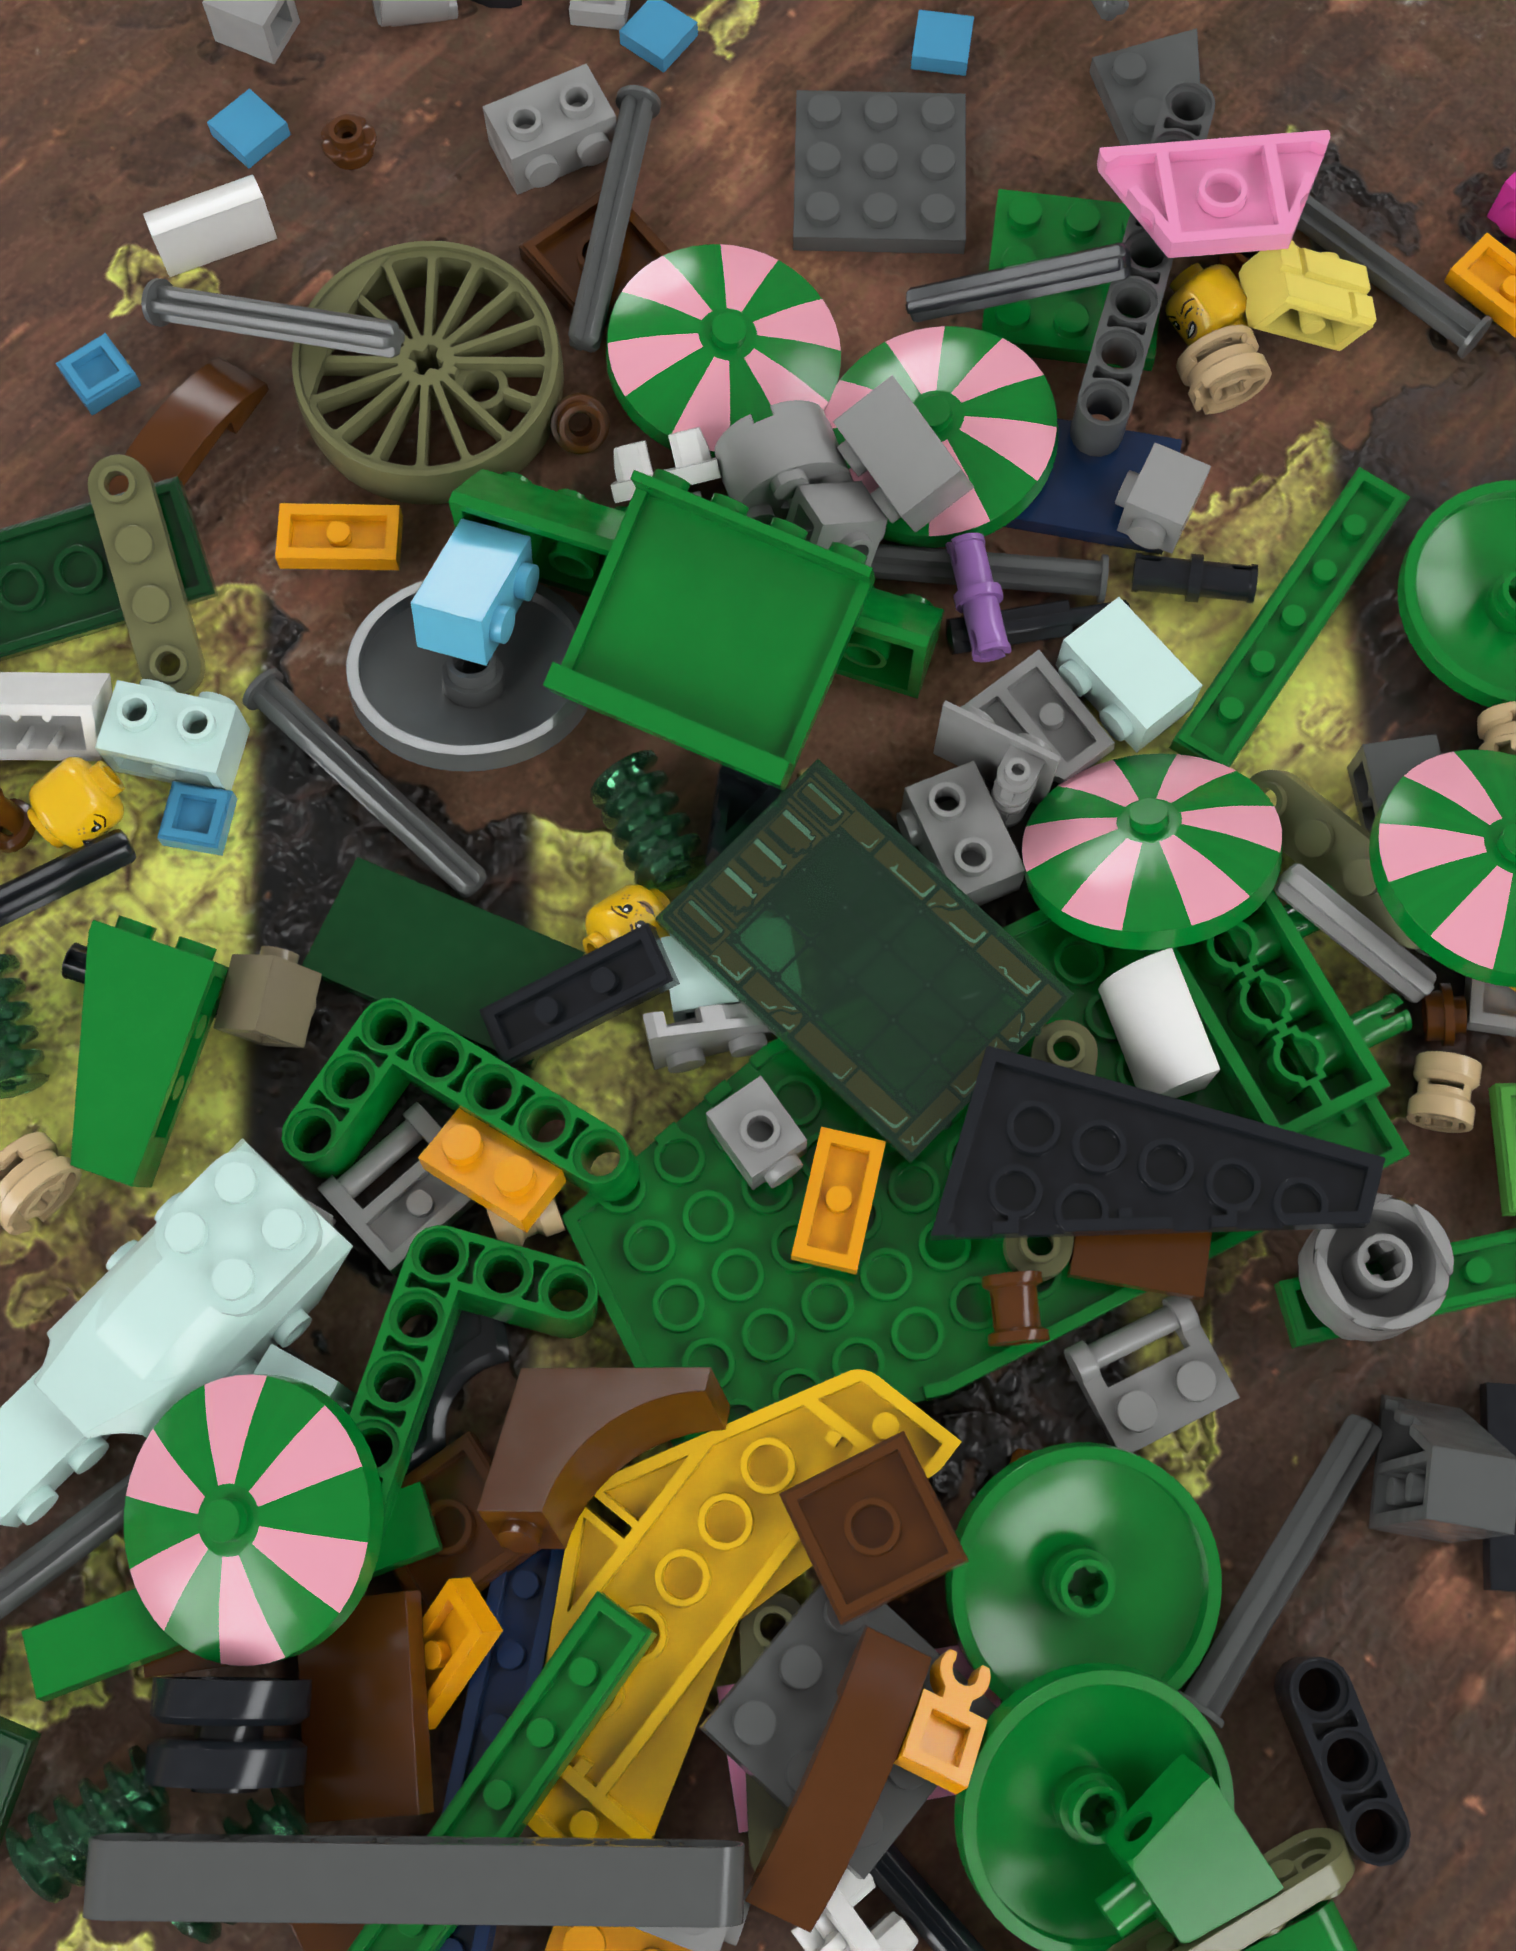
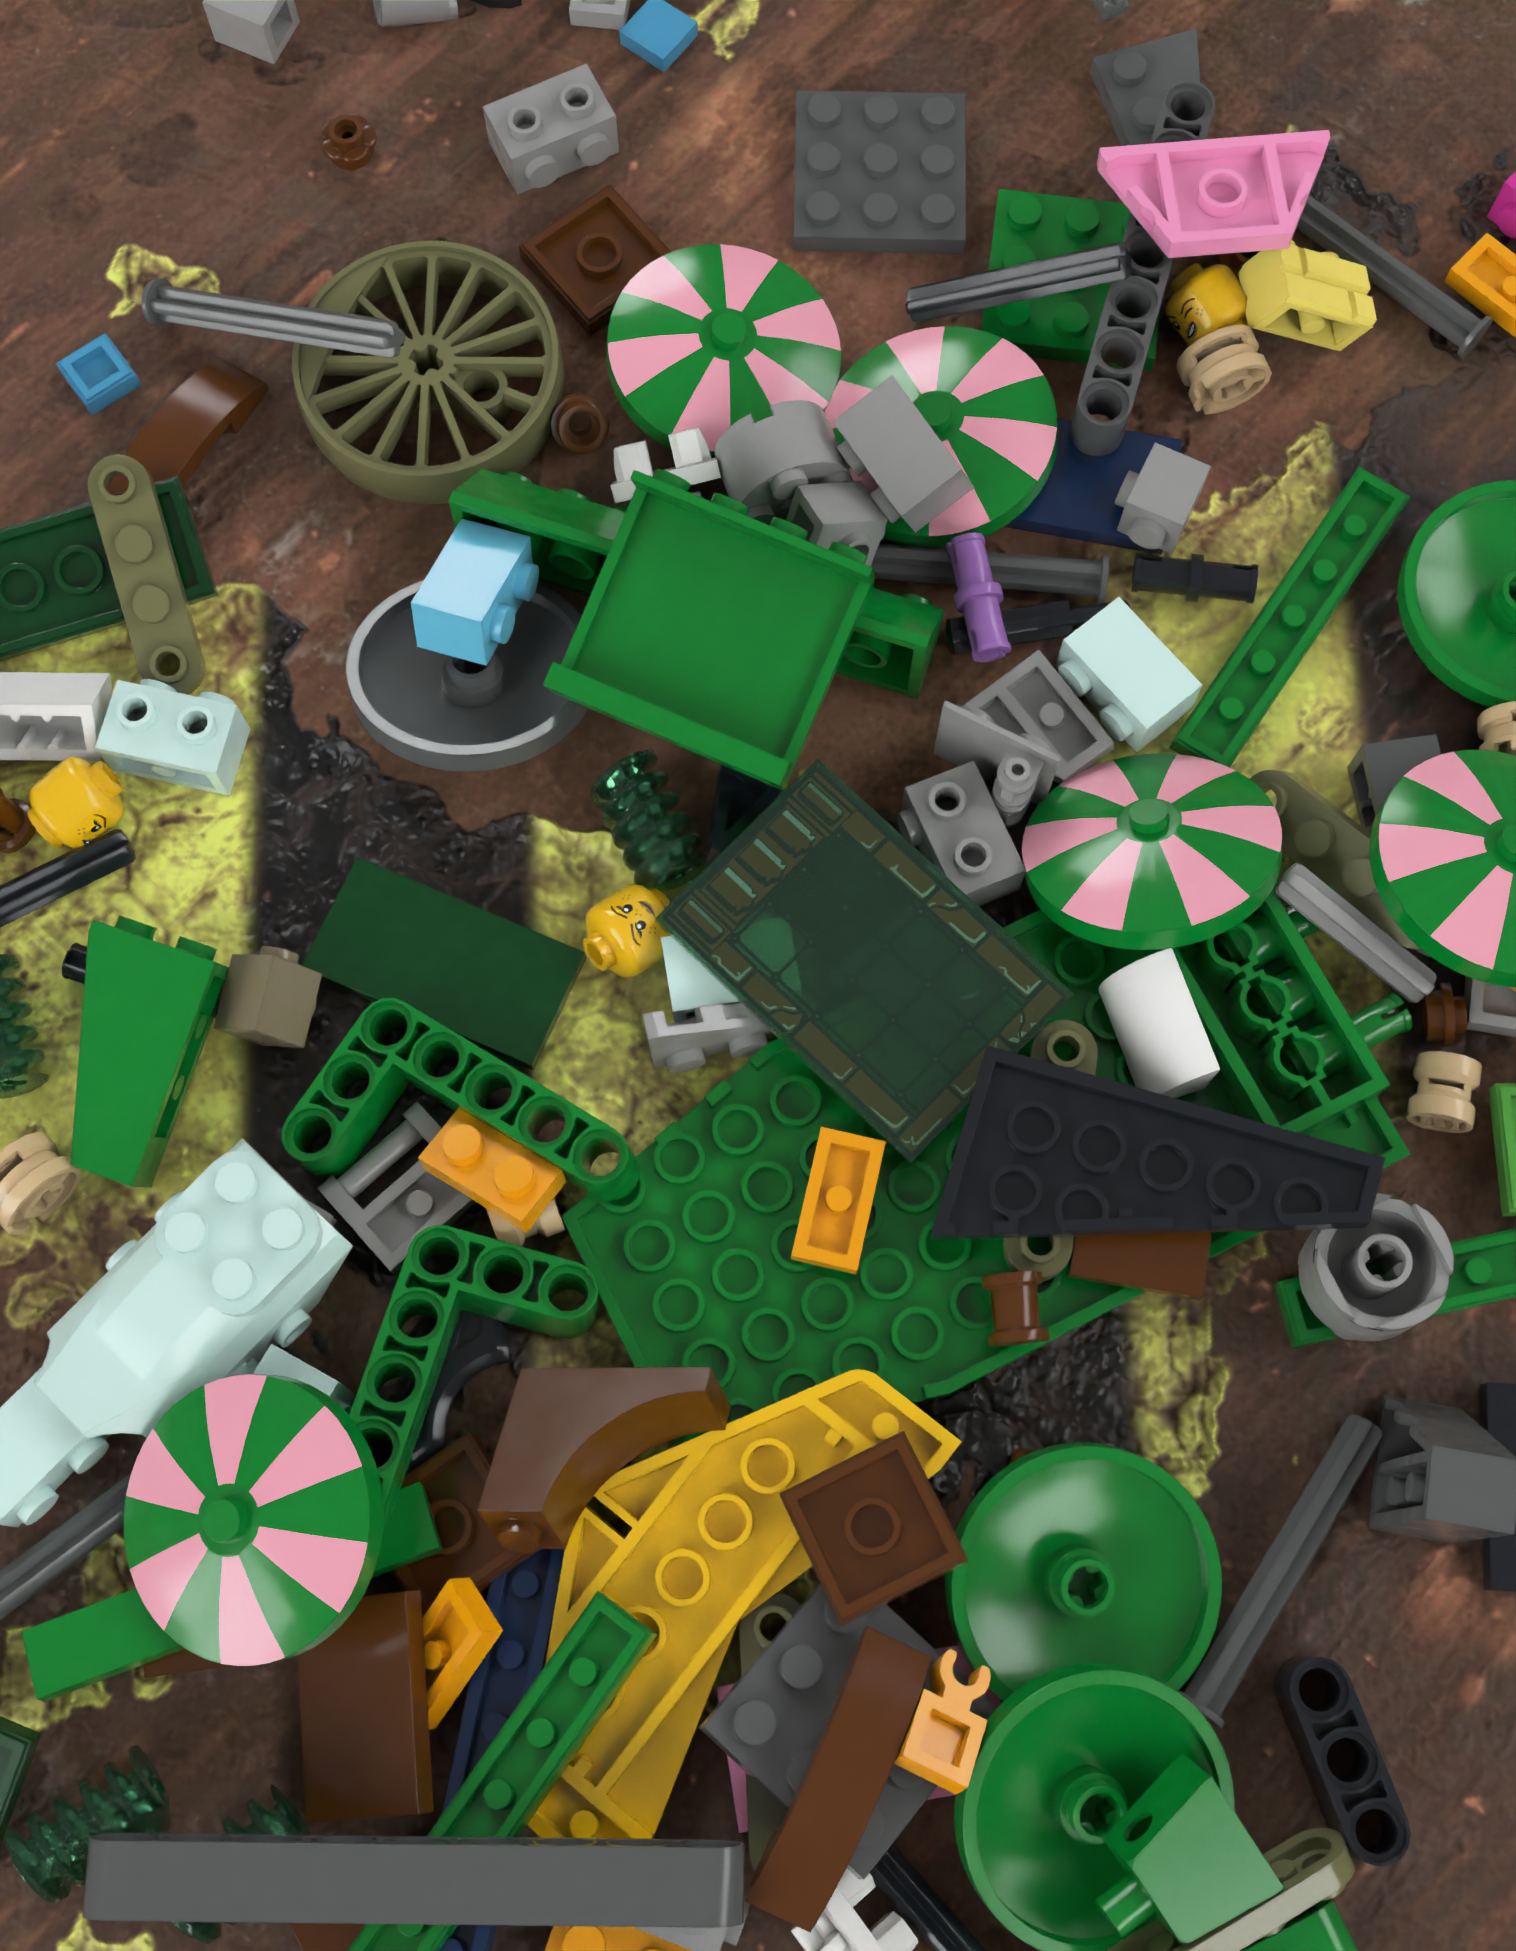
(197, 818): dark azure tile -> none
(210, 225): white brick -> none
(228, 1736): black wheel -> none
(249, 128): dark azure tile -> none
(339, 536): light orange plate -> none
(364, 782): dark grey axle -> none
(579, 996): black tile -> none
(637, 109): dark grey axle -> none
(758, 1135): light grey brick -> none
(942, 42): dark azure tile -> none
(1163, 1394): light grey plate -> none

